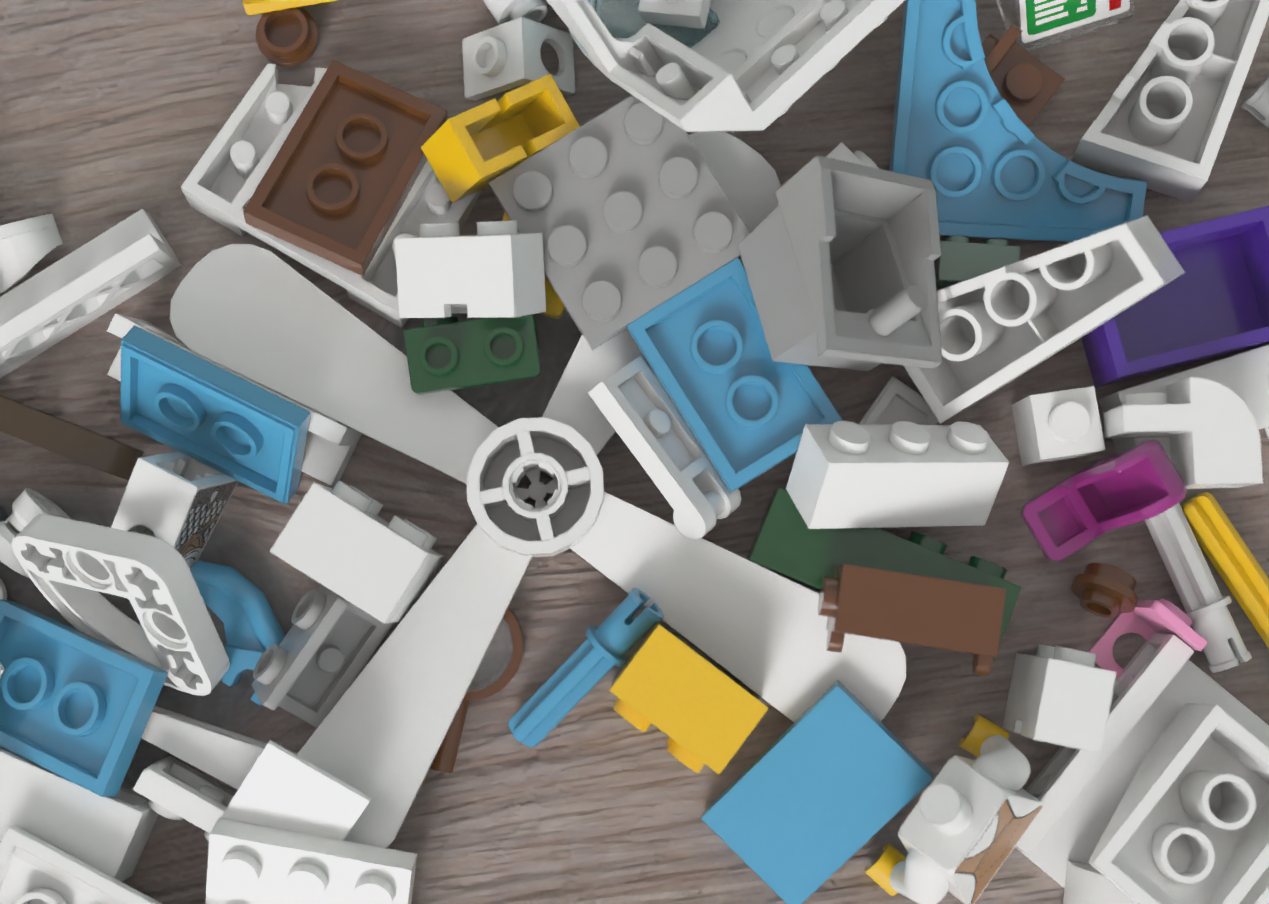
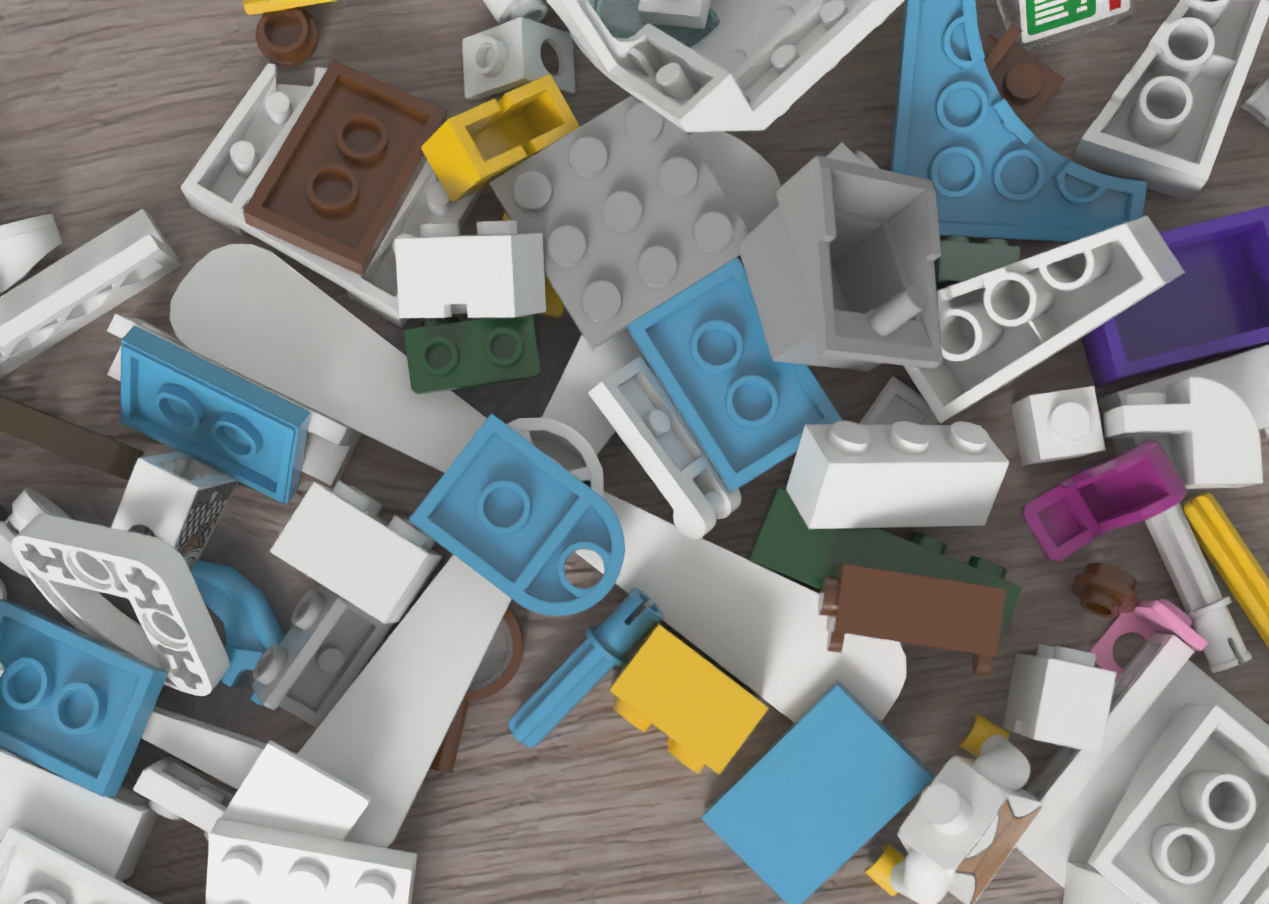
(520, 519): none -> dark azure tile

